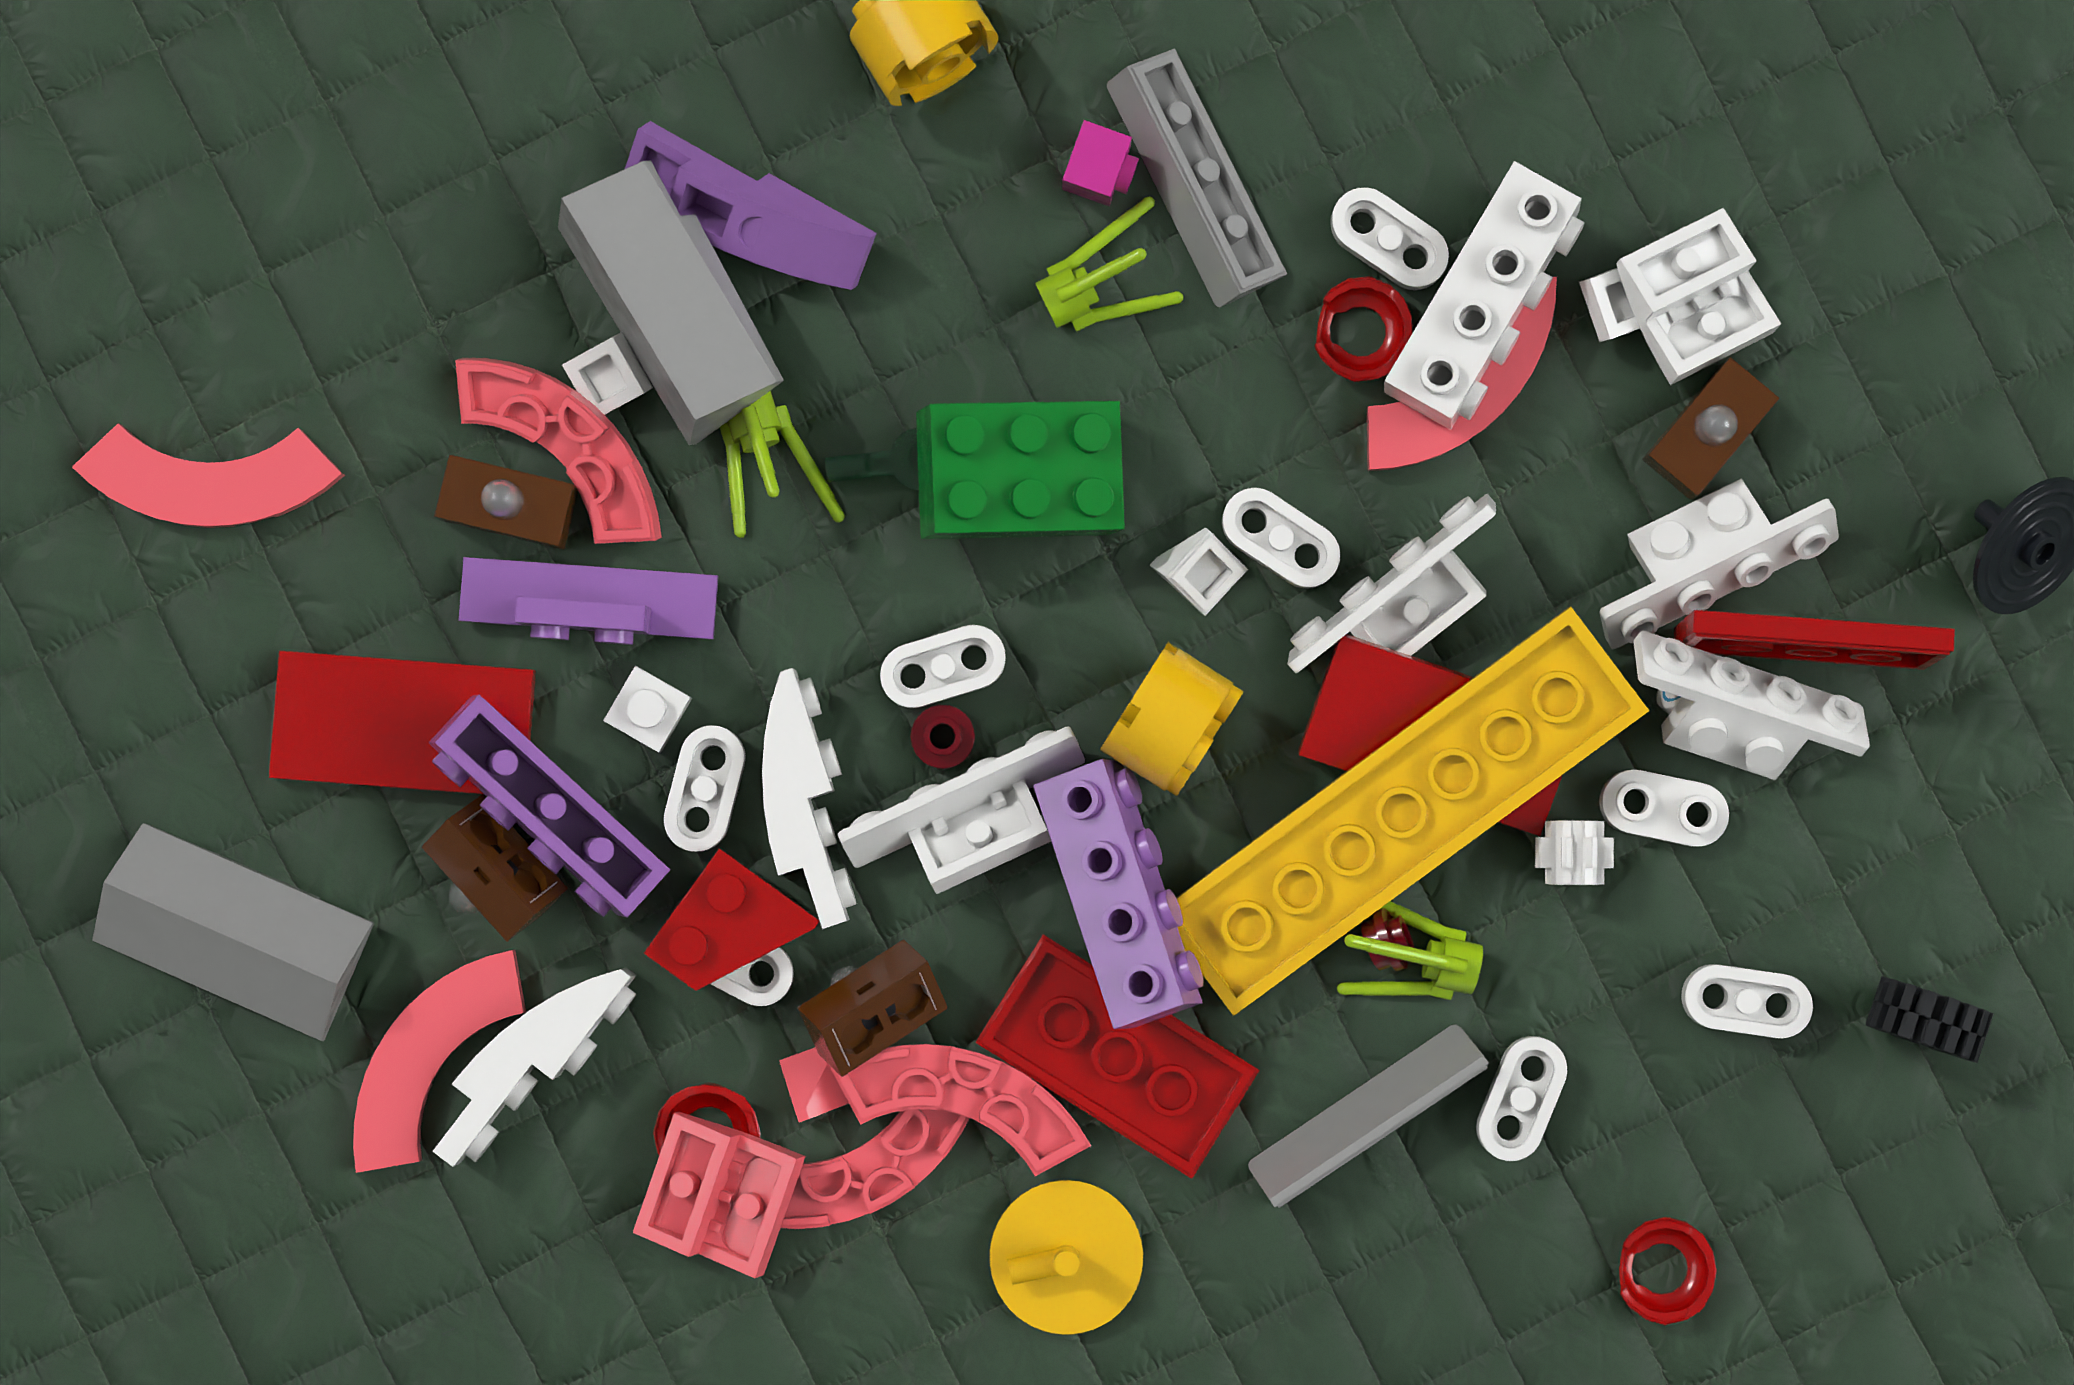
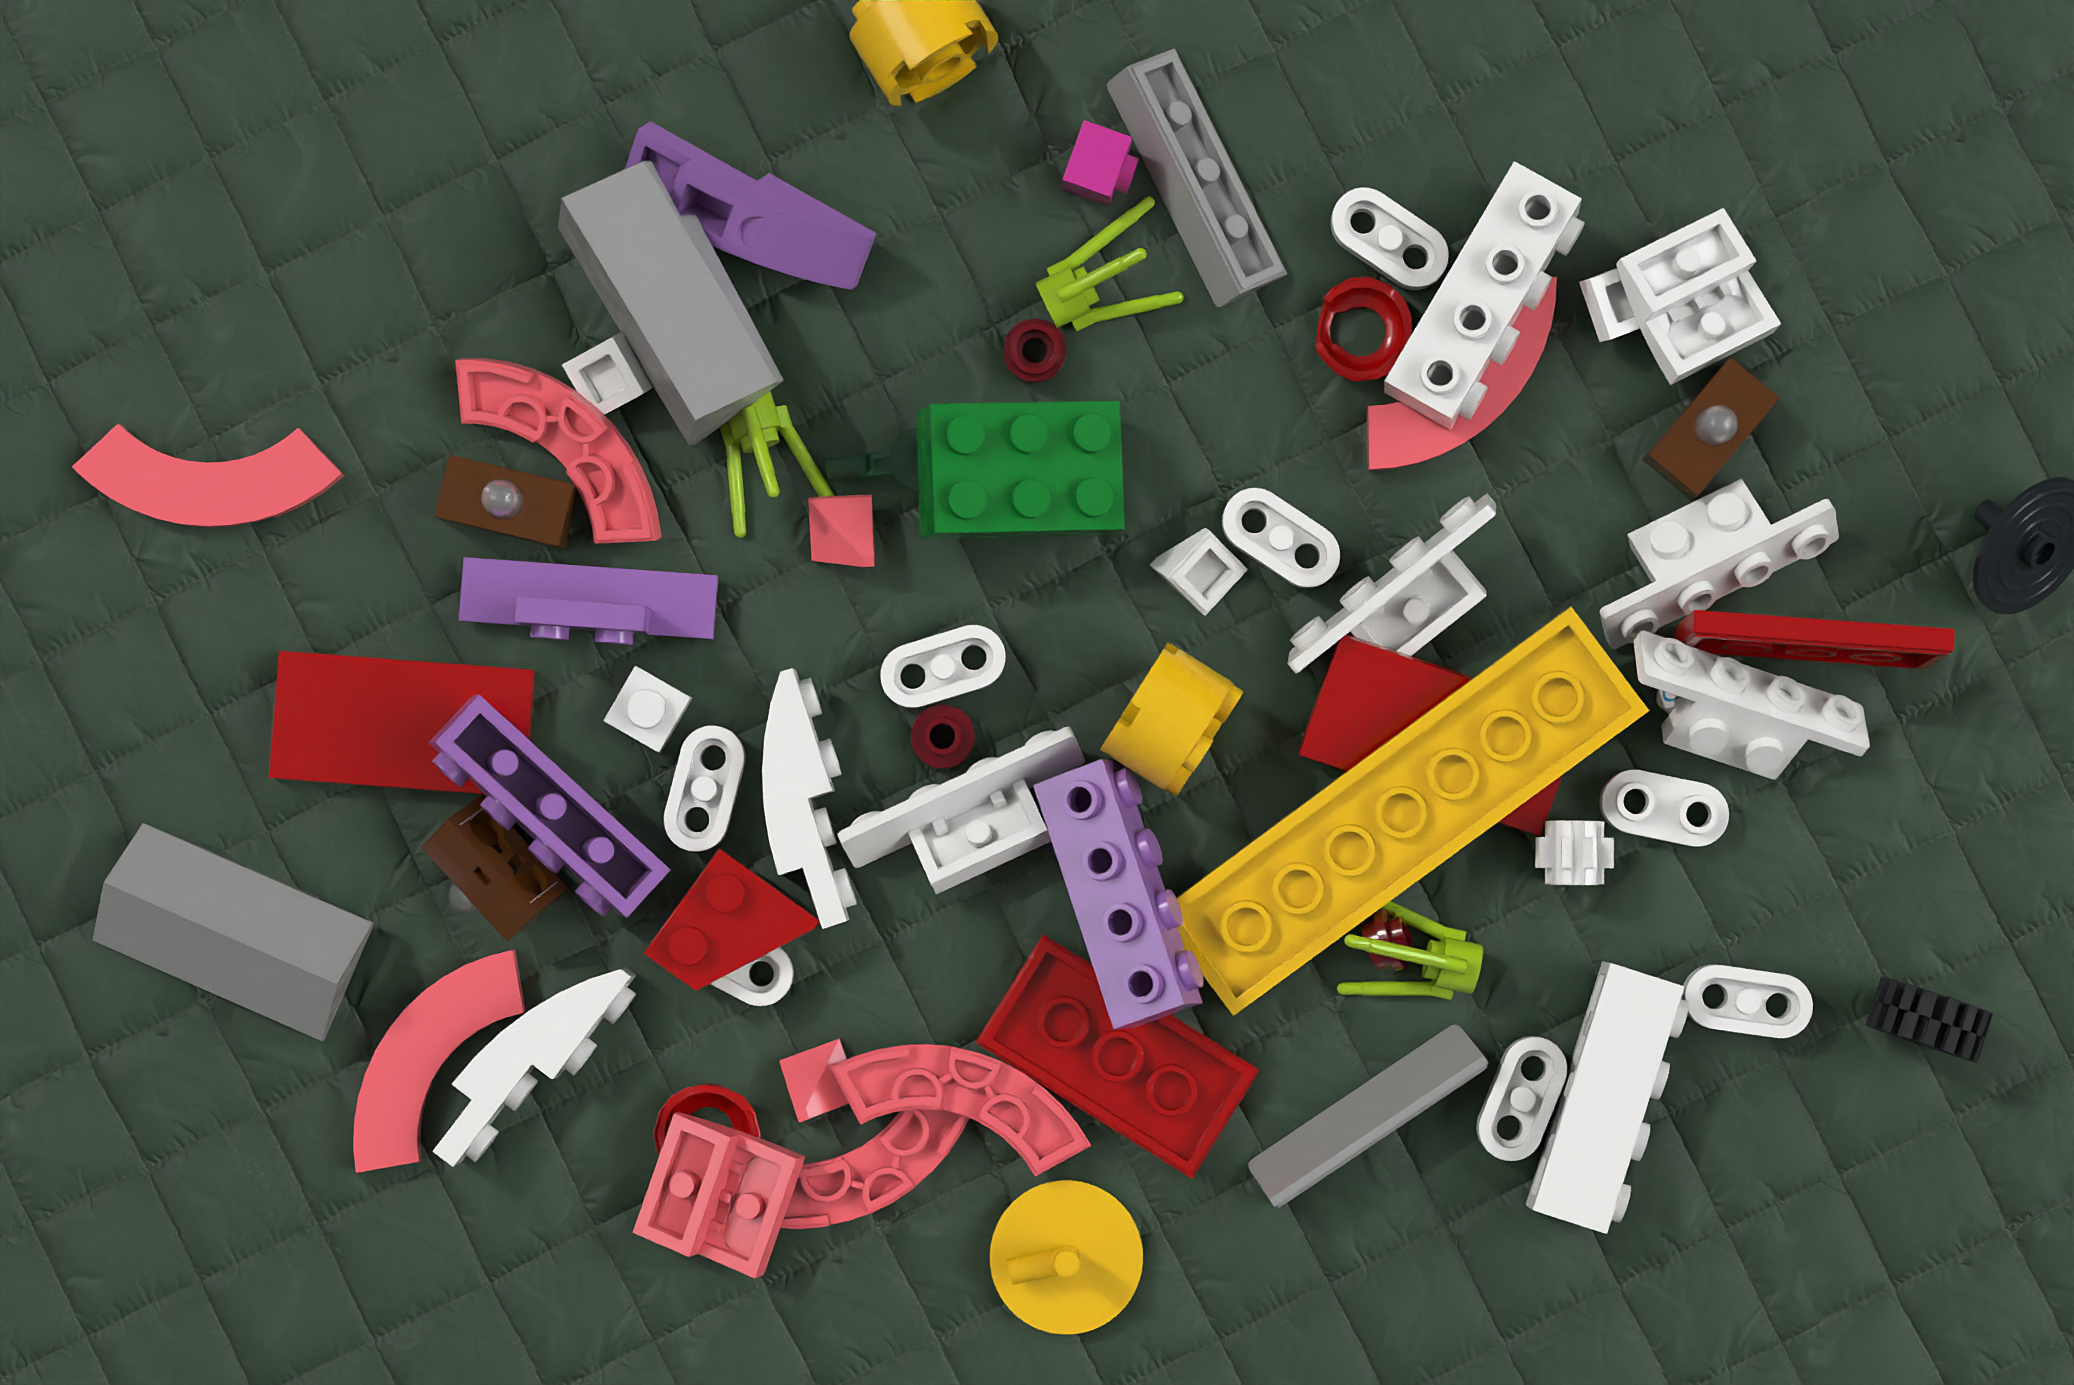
(842, 530): none -> coral slope
(872, 1007): reddish brown piece -> none
(1034, 330): none -> dark red plate
(1606, 1098): none -> white brick
(1699, 1278): red piece -> none

